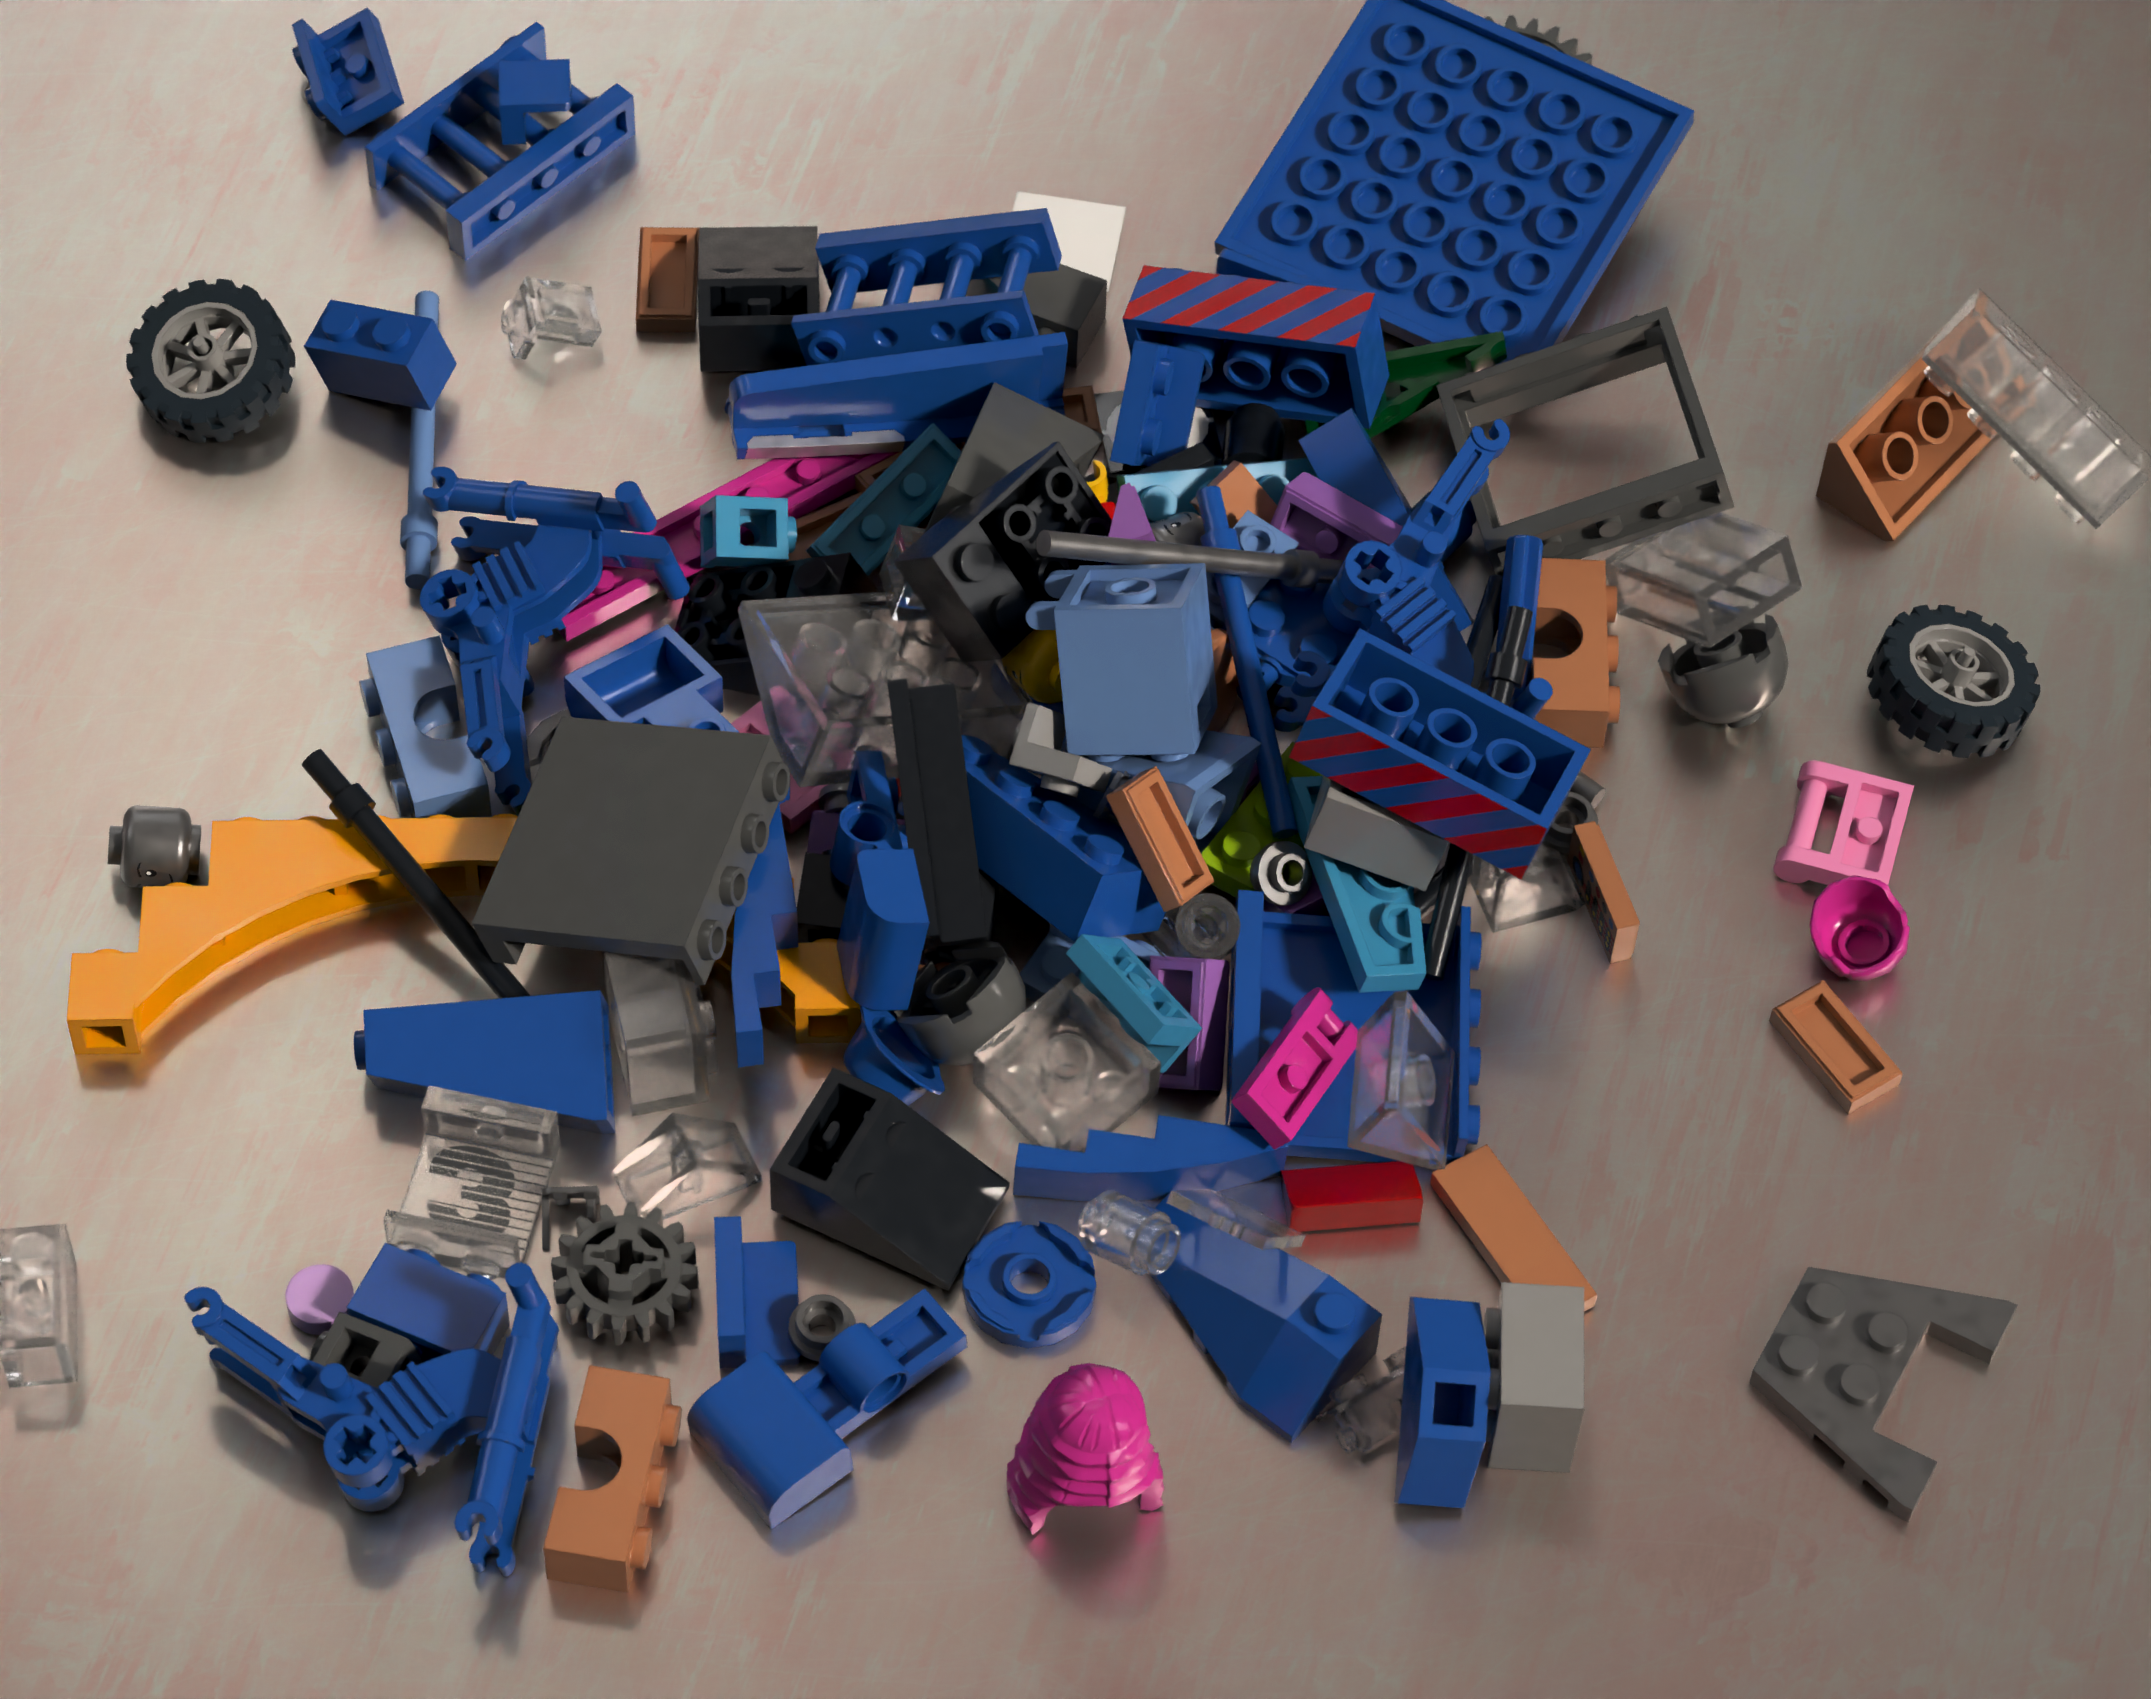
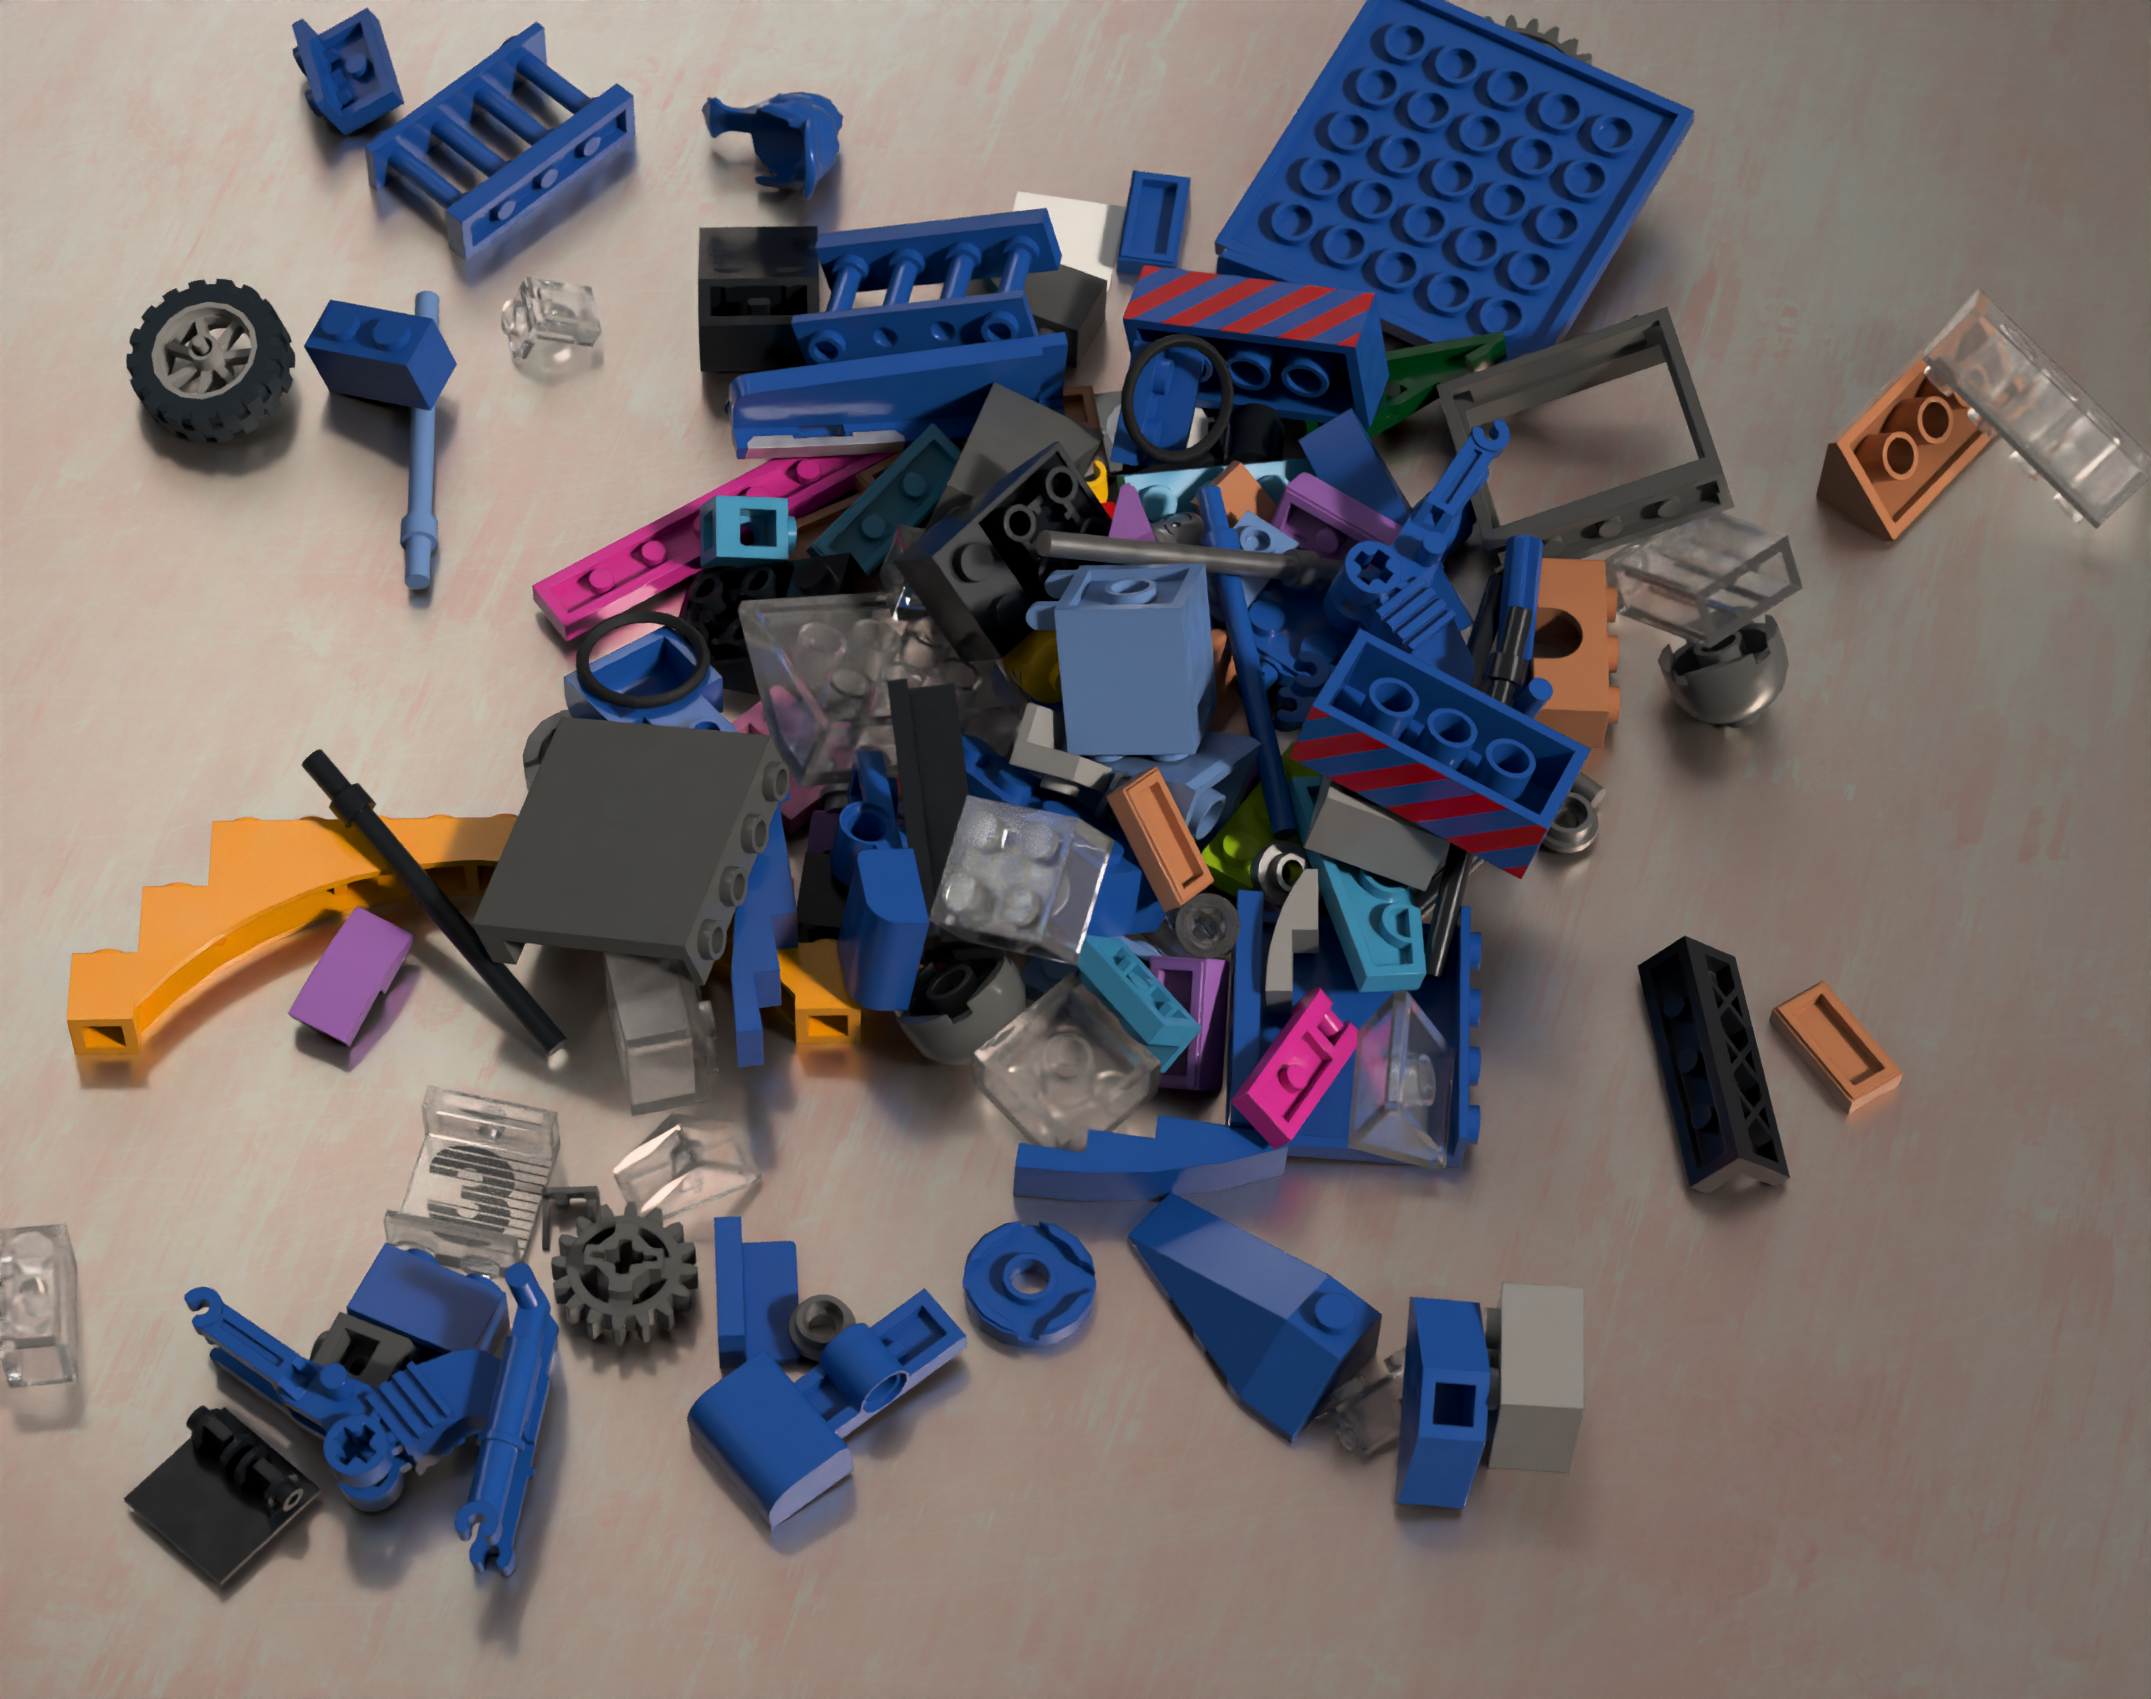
(155, 846): flat silver head -> none
(222, 1493): none -> black hinge
(317, 1297): lavender tile -> none
(351, 975): none -> medium lavender slope
(412, 695): medium blue arch -> none
(513, 1049): blue slope -> none
(526, 594): blue piece -> none
(531, 88): blue panel -> none
(601, 1532): nougat arch -> none
(642, 702): none -> black tyre
(667, 280): nougat tile -> none
(789, 134): none -> blue piece
(884, 1181): black slope -> none
(889, 1060): blue piece -> none
(1021, 879): none -> clear brick
(1084, 1447): dark pink hair -> none
(1129, 1233): clear brick -> none
(1130, 382): none -> black tyre
(1153, 222): none -> blue tile
(1236, 1219): clear piece -> none
(1294, 933): none -> light grey slope
(1351, 1196): red slope -> none
(1505, 1224): nougat tile -> none
(1542, 893): clear slope -> none
(1603, 891): nougat tile -> none
(1704, 1065): none -> black fence
(1844, 1355): flat silver wing -> none
(1859, 928): dark pink hair -> none
(1866, 829): bright pink plate -> none
(1944, 697): black wheel -> none

